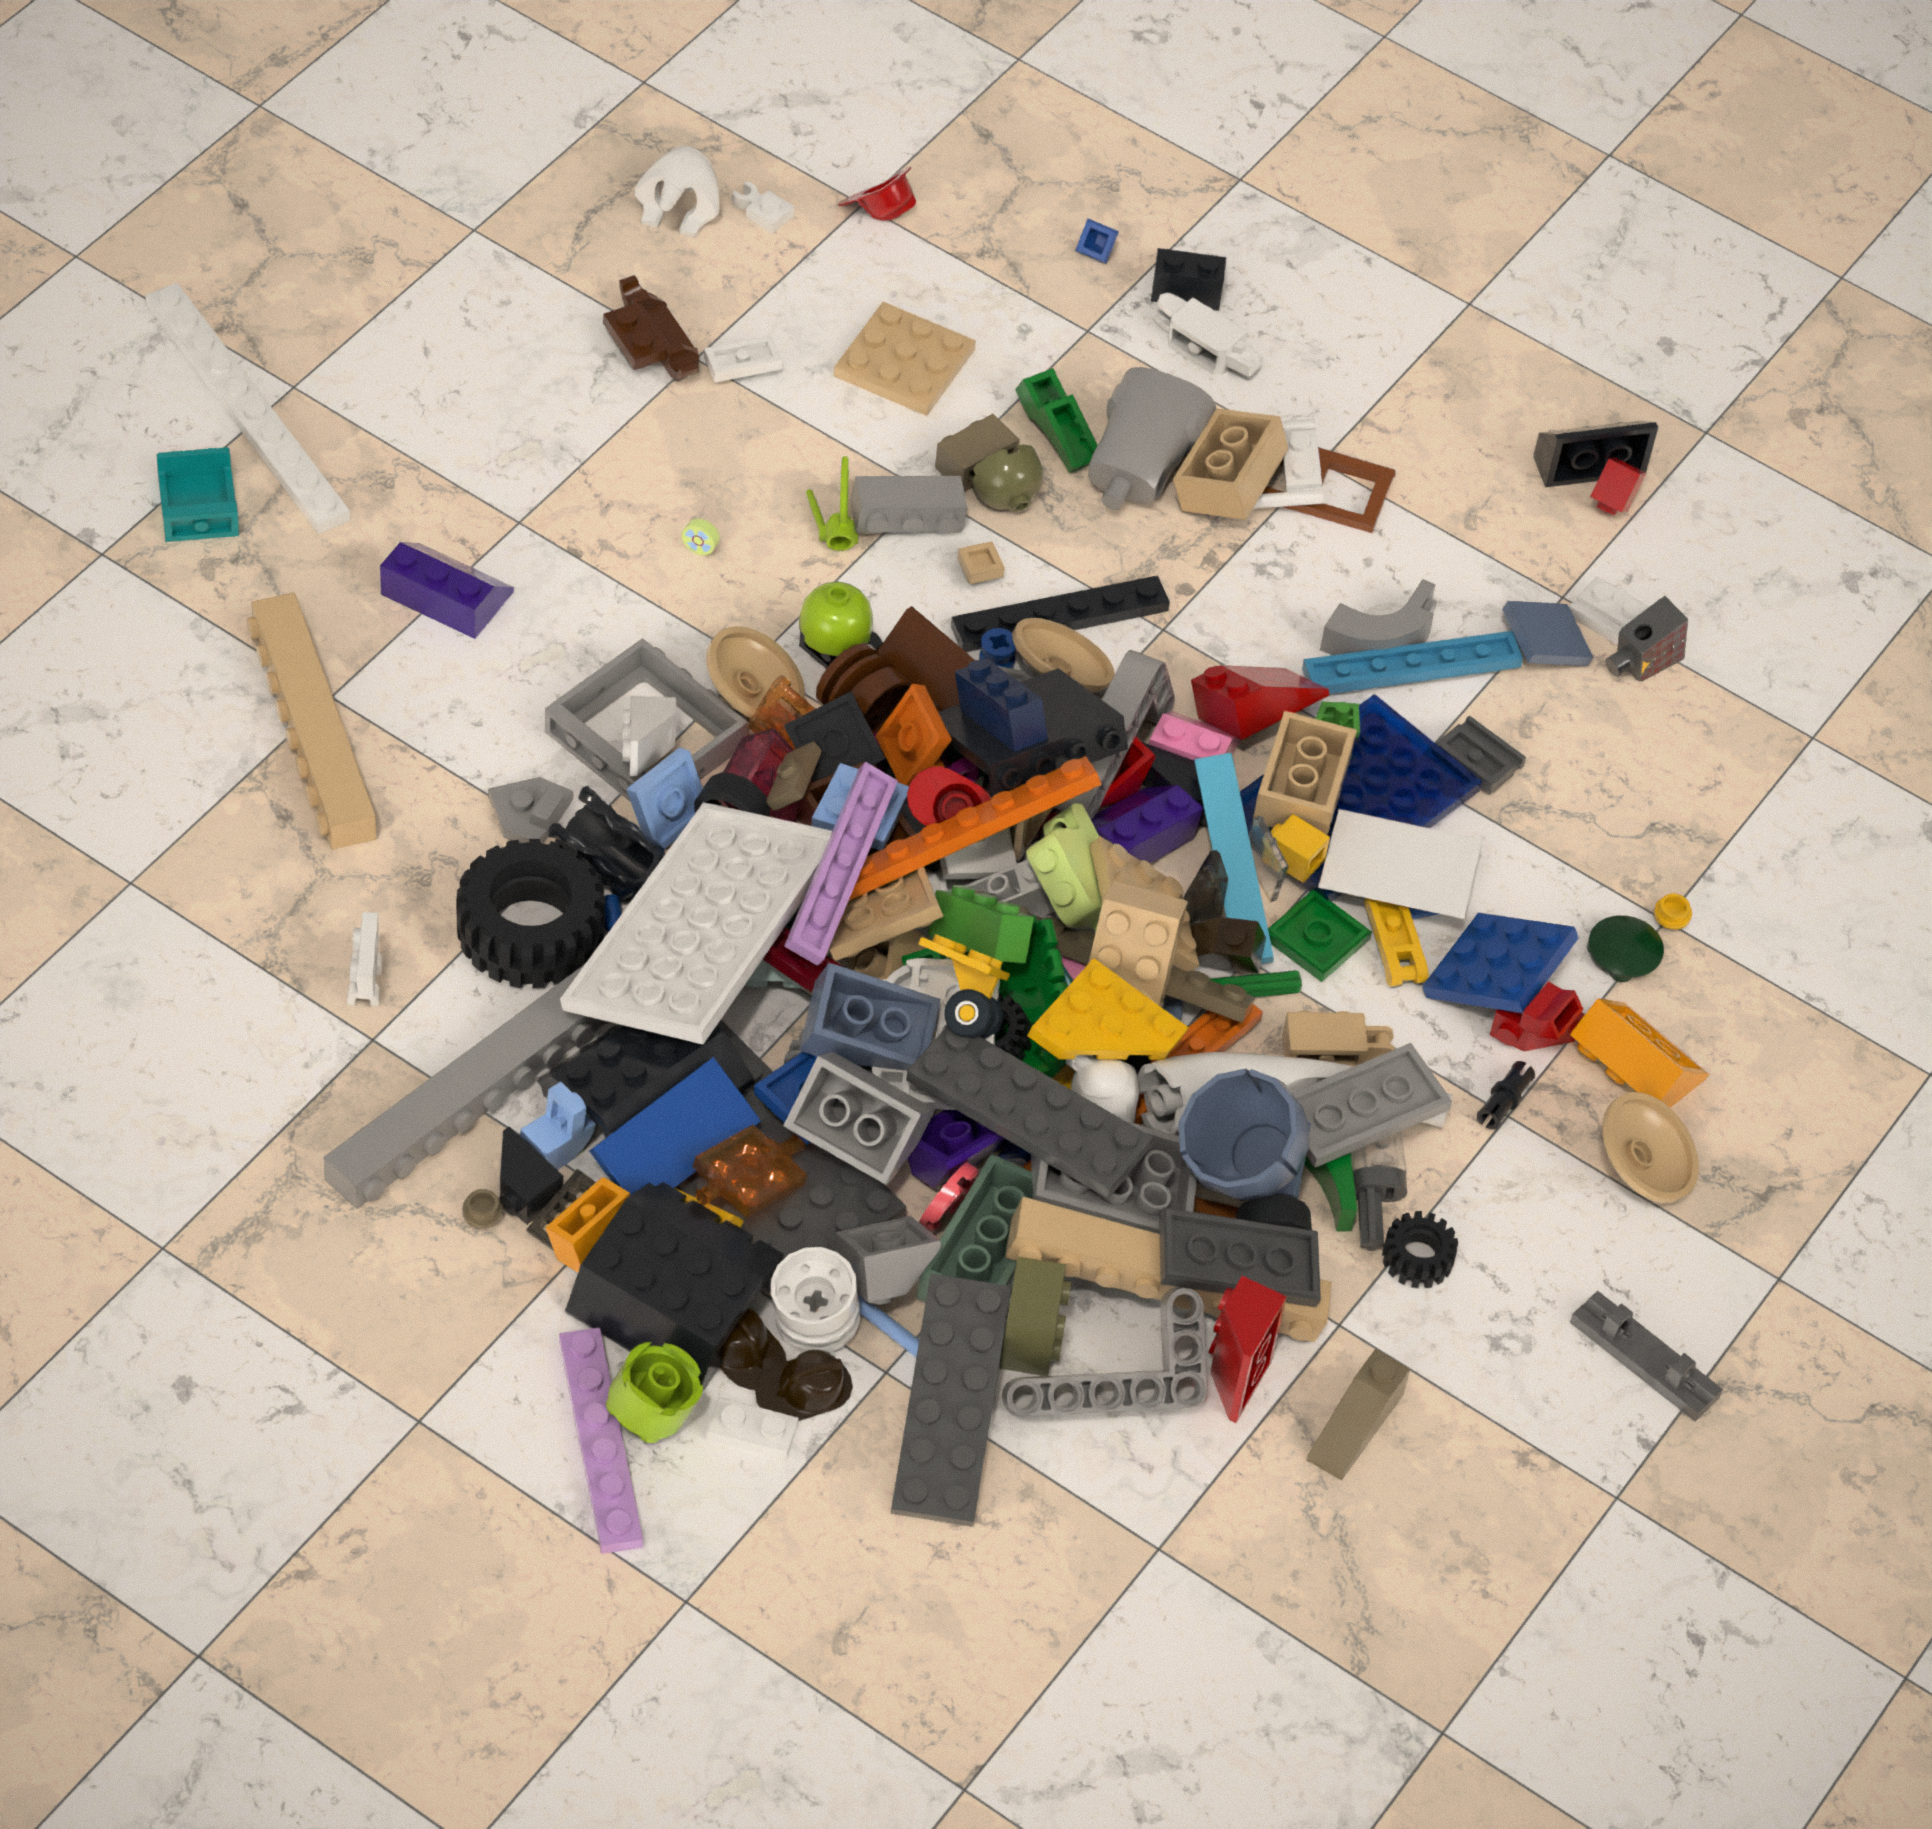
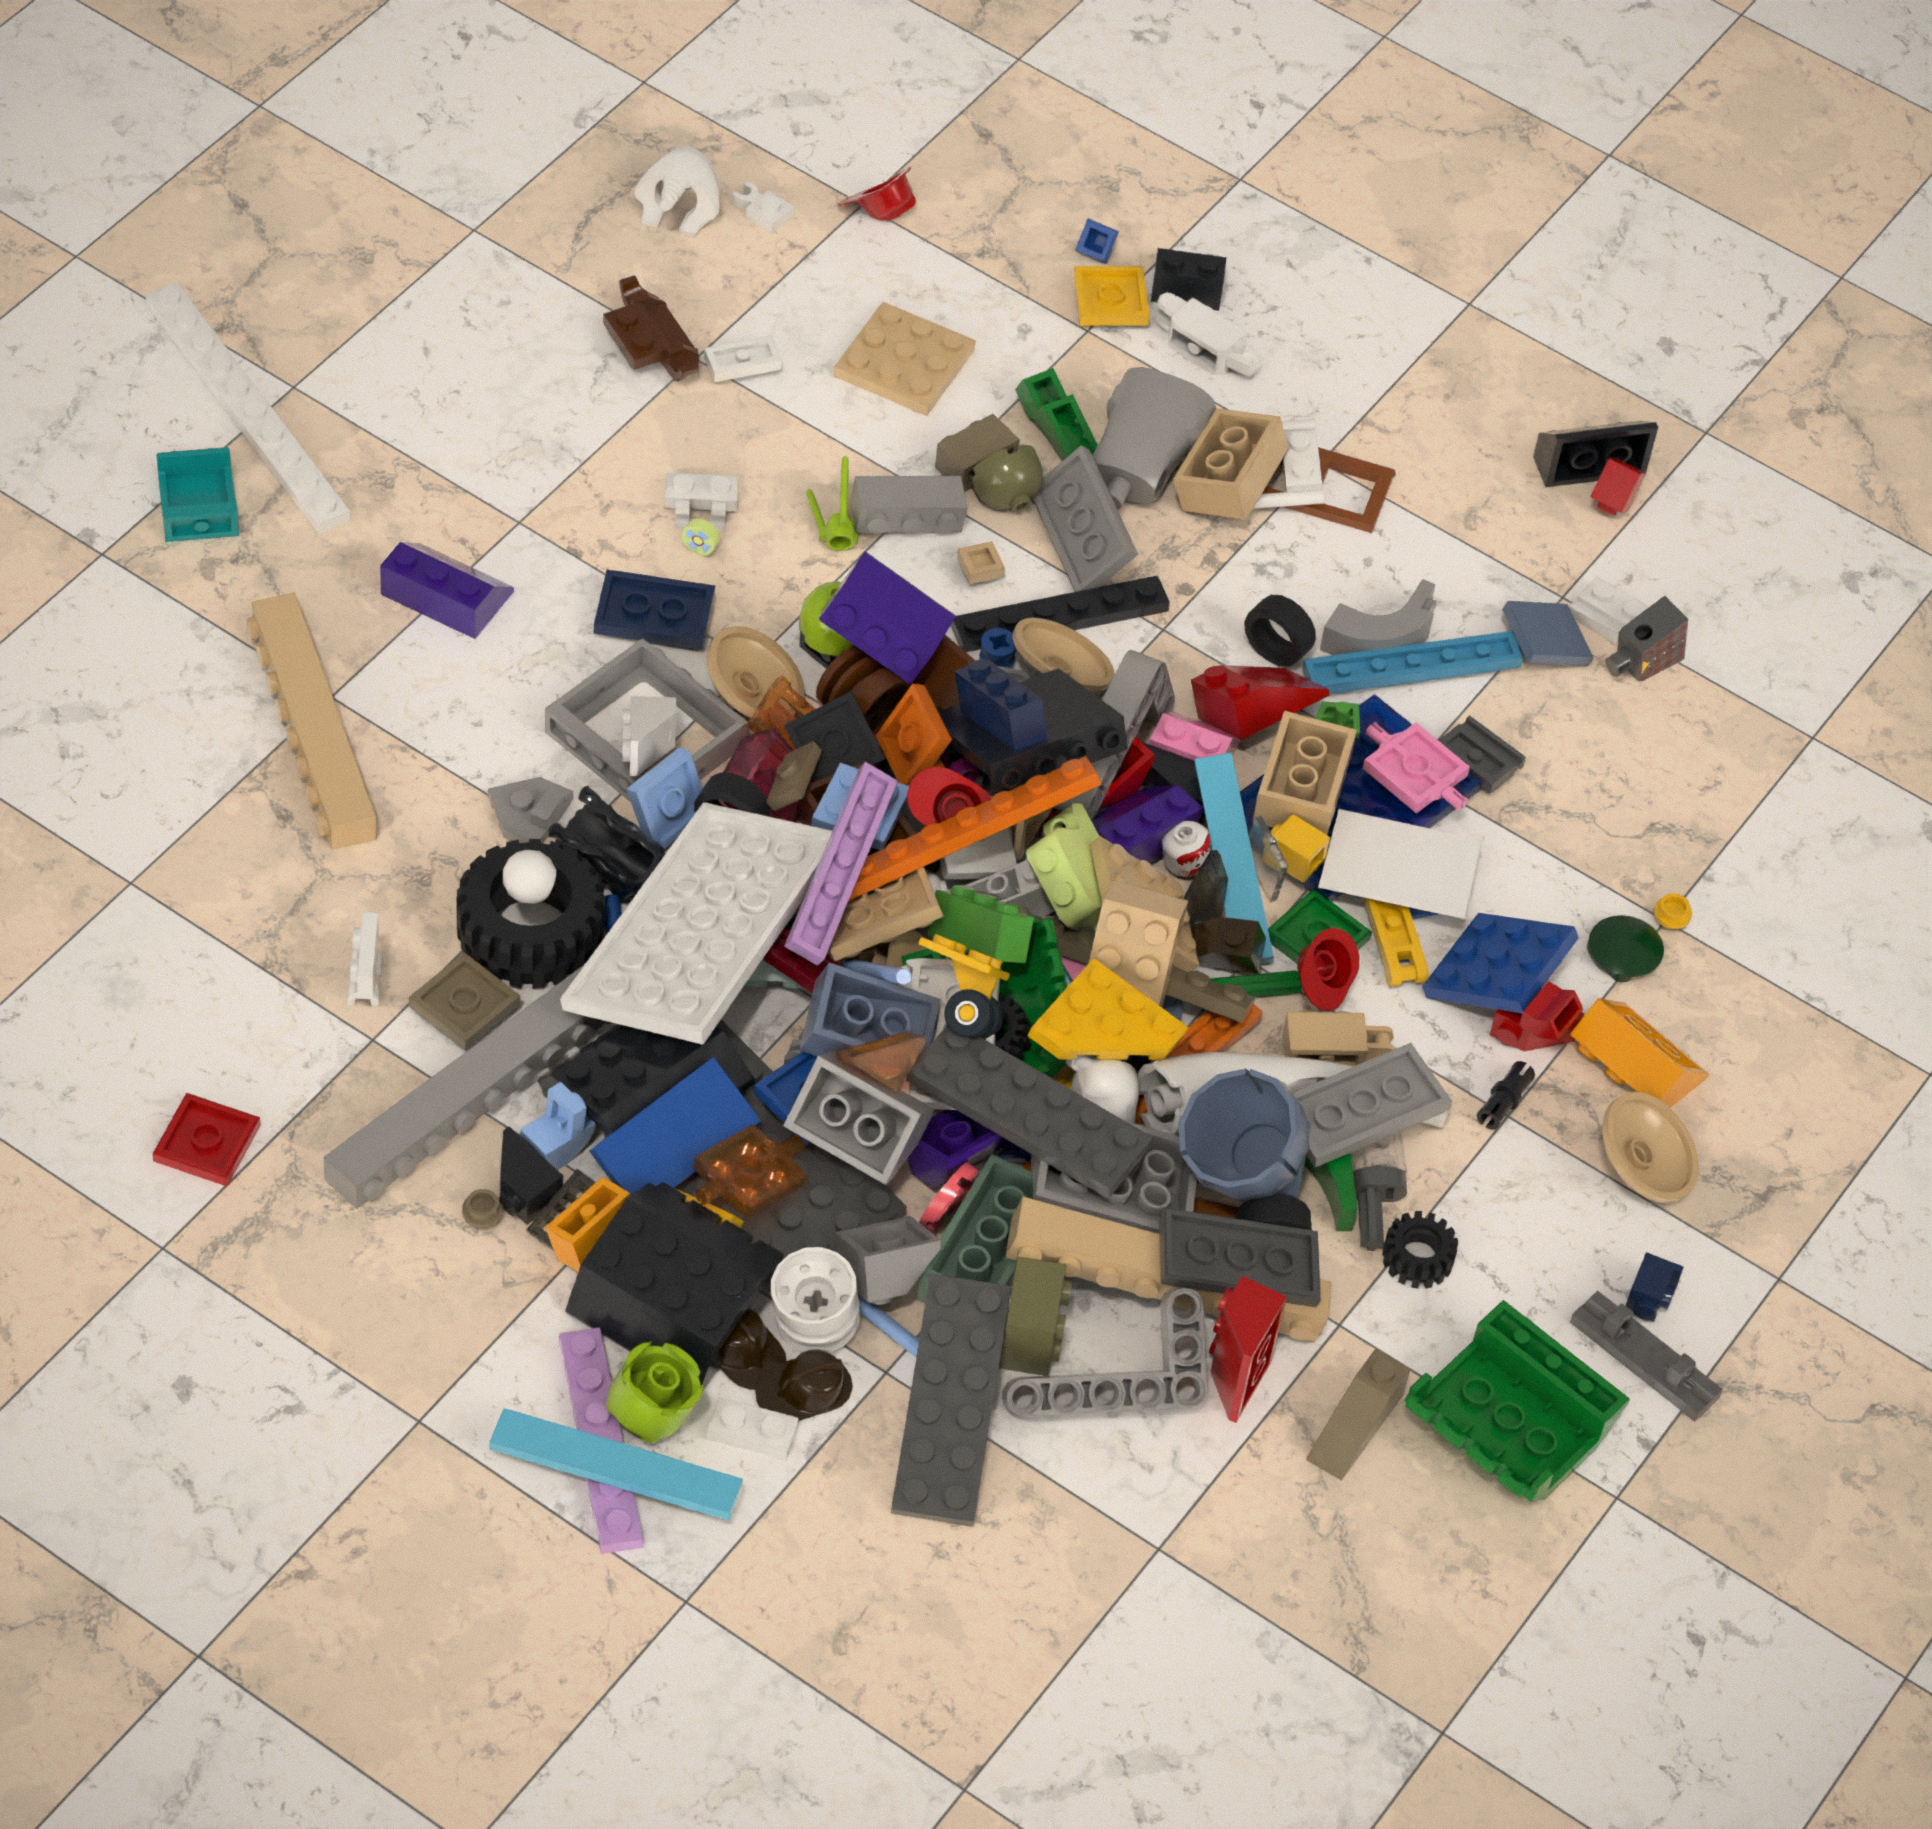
(206, 1139): none -> red tile
(464, 1001): none -> dark tan plate
(529, 876): none -> white piece
(616, 1464): none -> medium azure tile
(654, 609): none -> dark blue plate
(700, 493): none -> white plate
(879, 971): none -> light blue bar
(885, 1059): none -> clear orange slope
(887, 617): none -> dark purple slope
(1084, 521): none -> light grey plate
(1111, 296): none -> yellow plate
(1186, 848): none -> white head
(1293, 621): none -> black tyre
(1328, 968): none -> red piece
(1416, 767): none -> bright pink plate
(1519, 1404): none -> green slope
(1653, 1286): none -> dark blue brick

